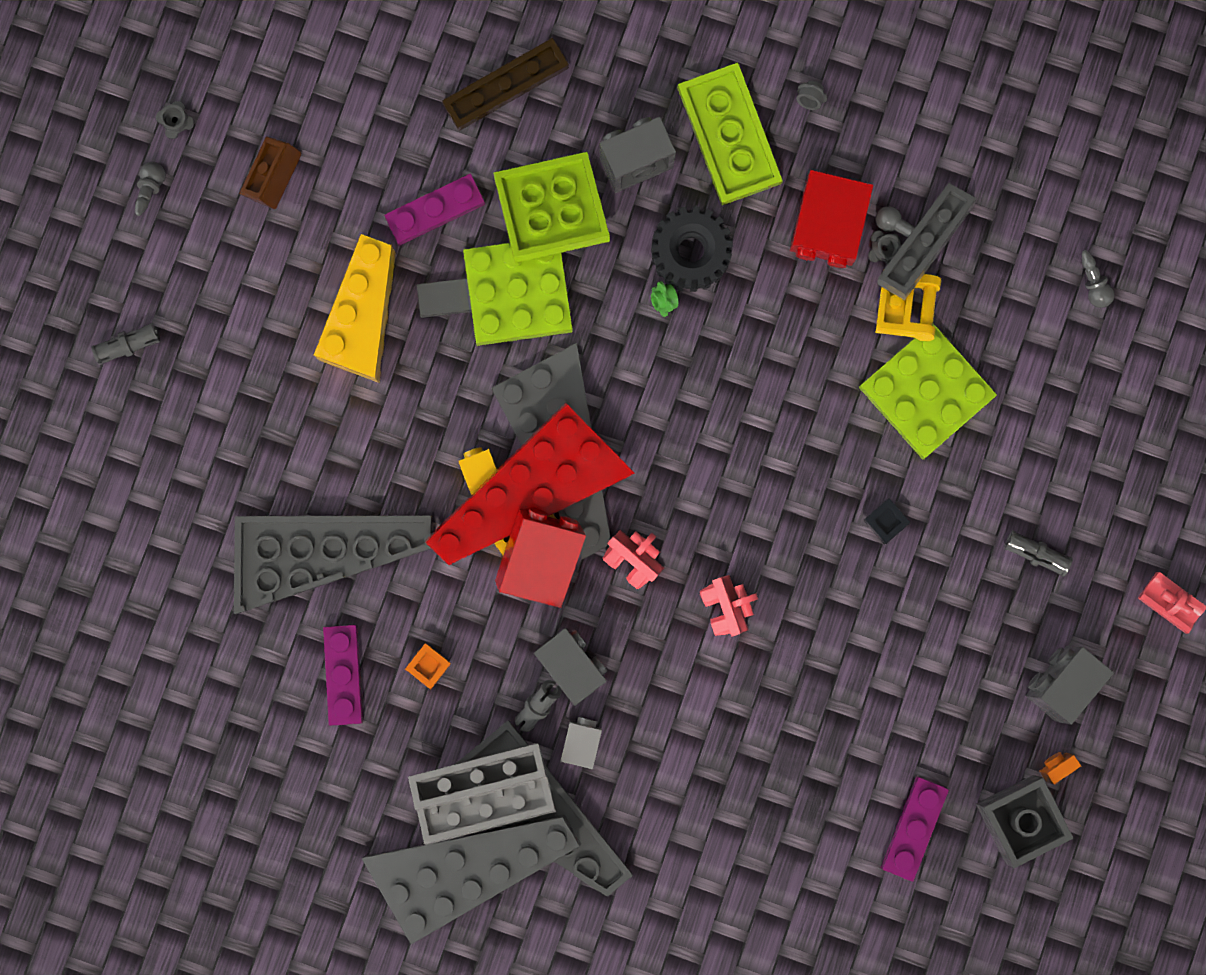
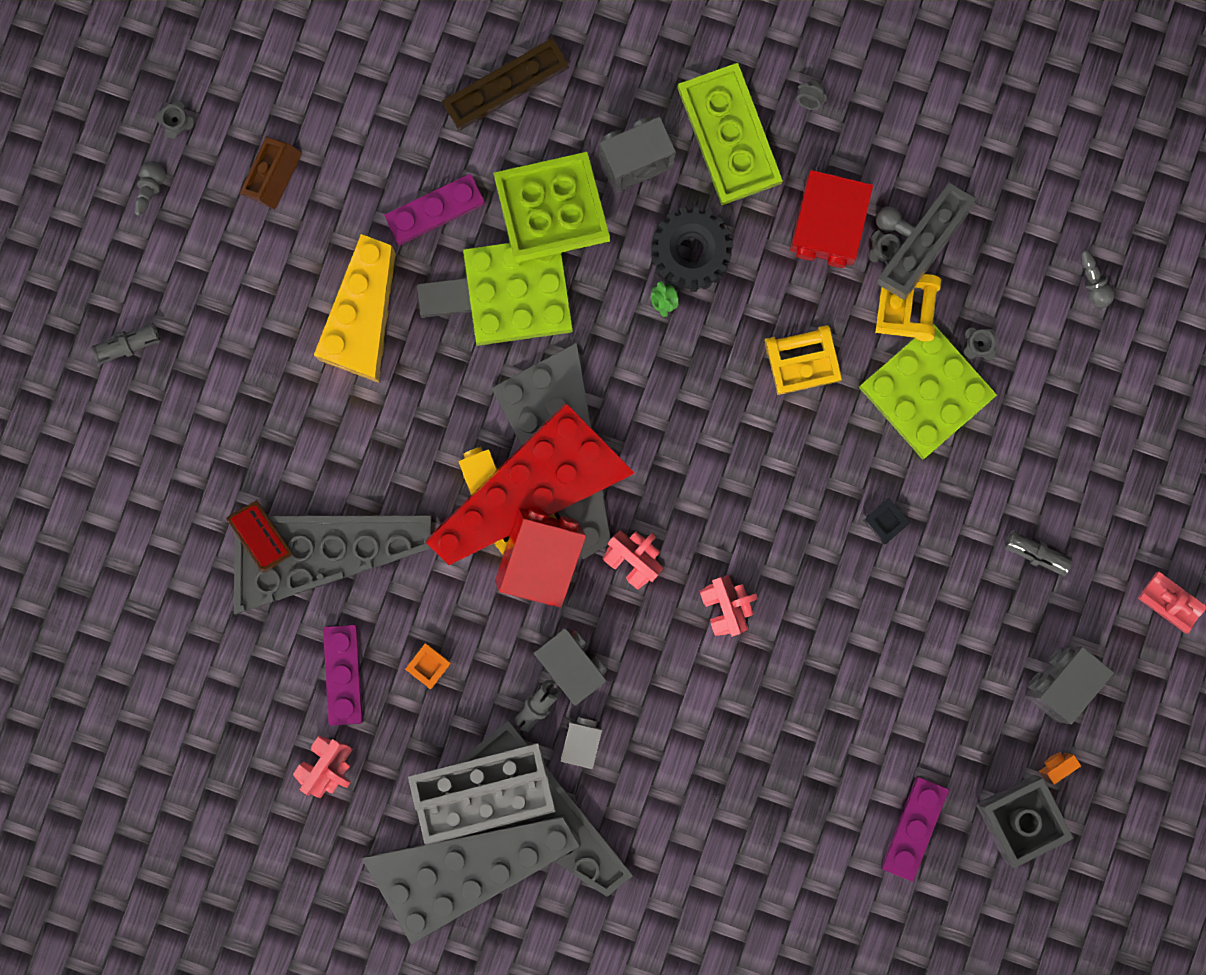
(259, 536): none -> red slope
(329, 769): none -> coral hips
(805, 370): none -> yellow plate
(987, 337): none -> dark grey plate

